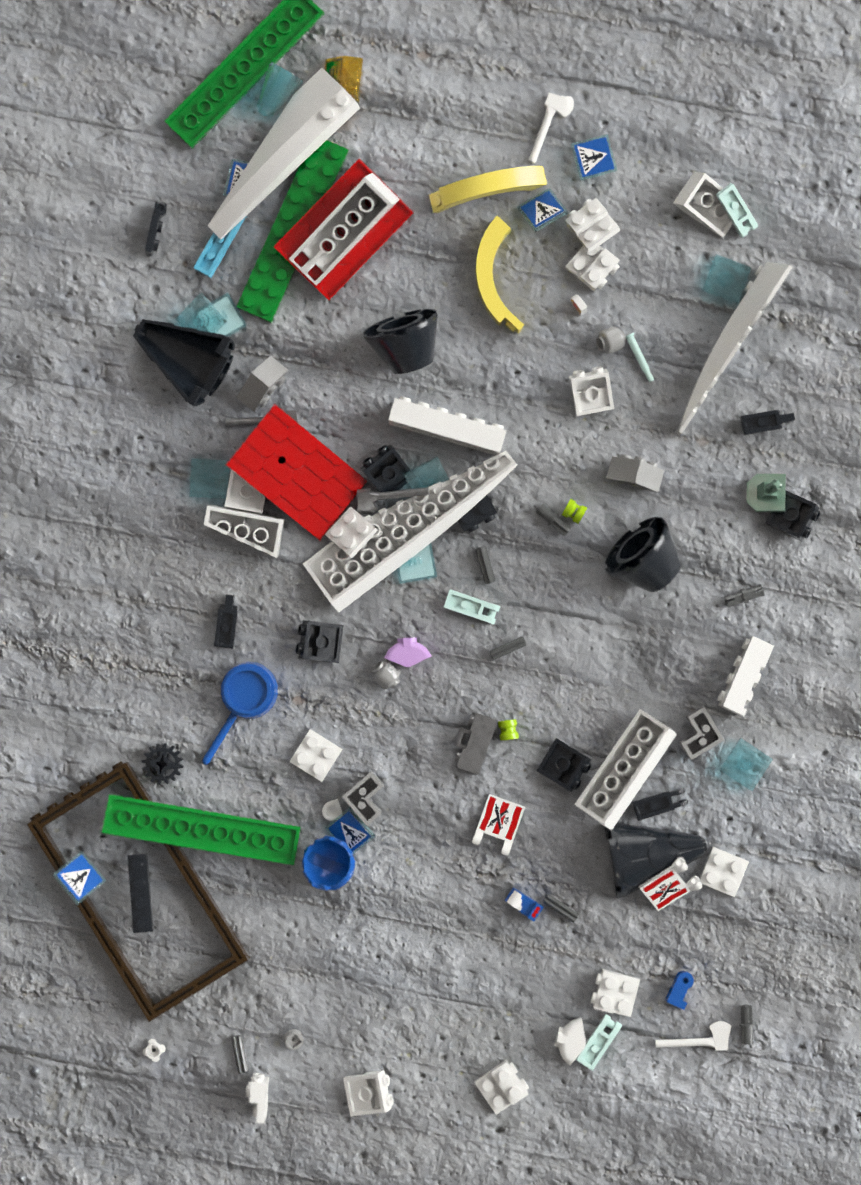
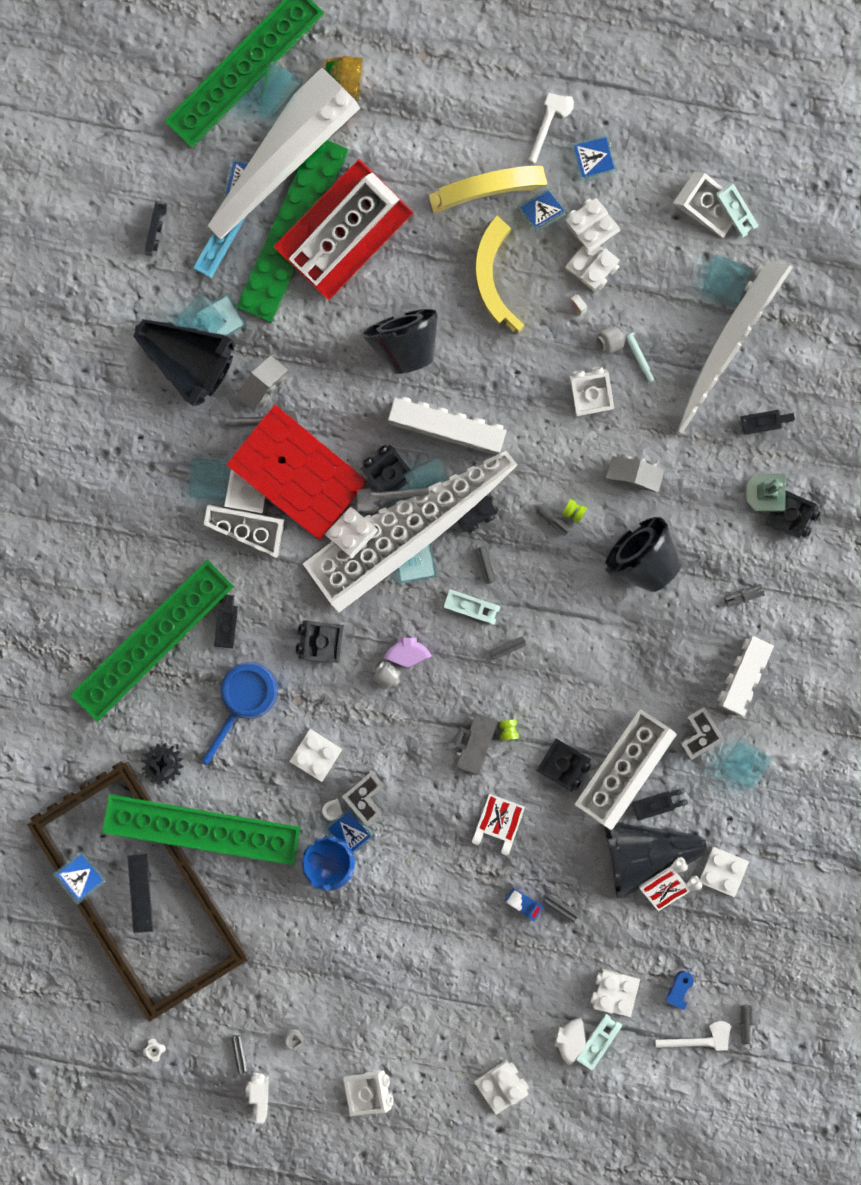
(152, 640): none -> green plate

